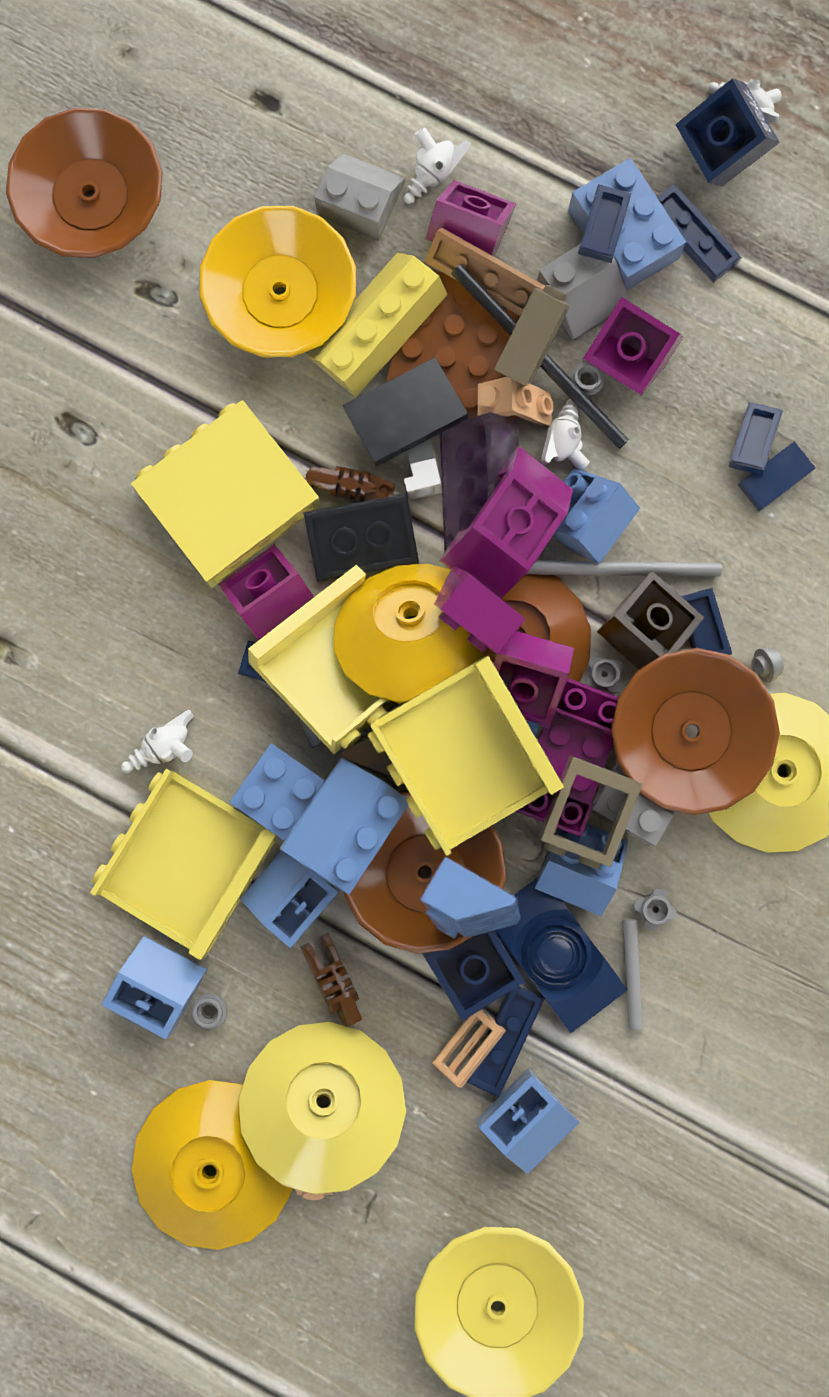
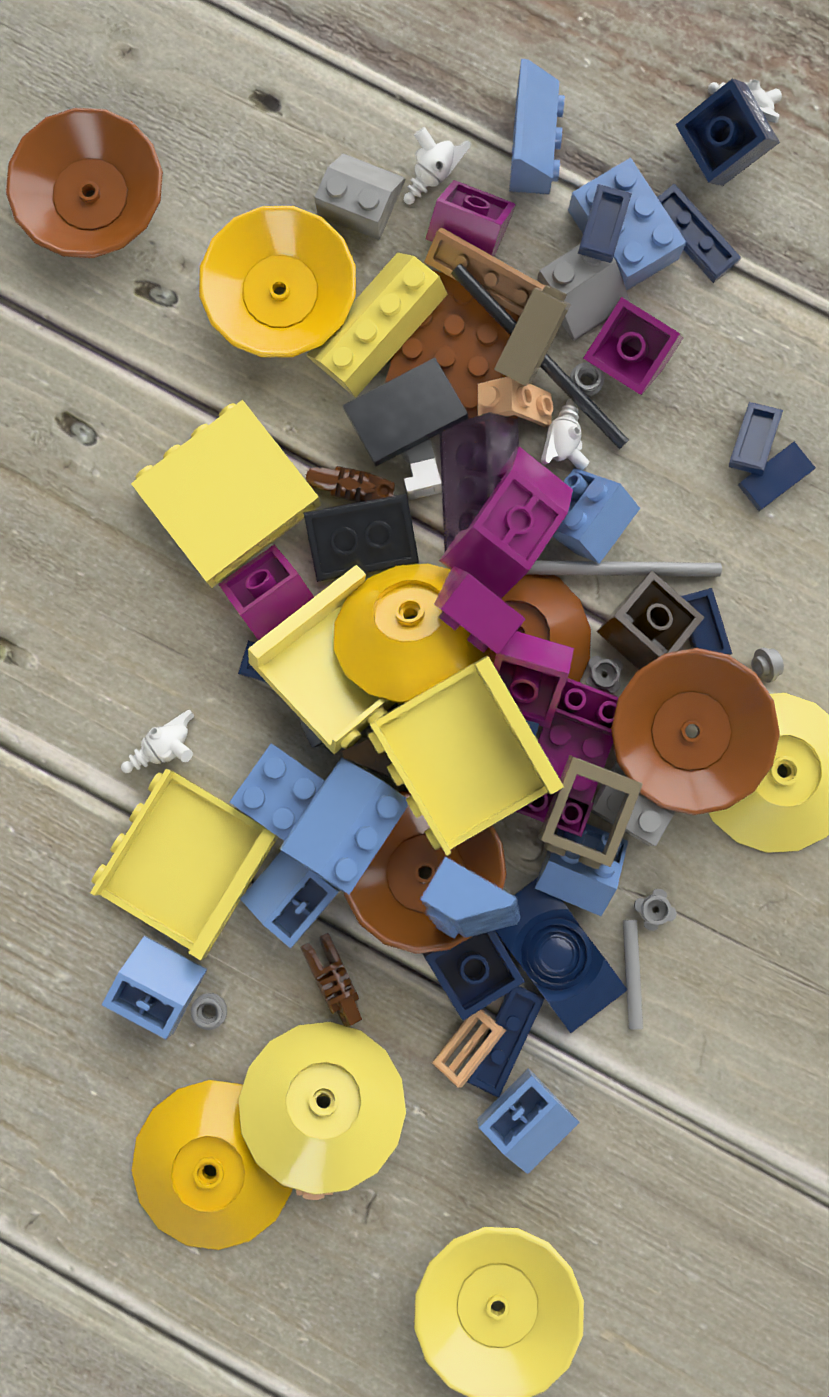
(536, 130): none -> medium blue slope

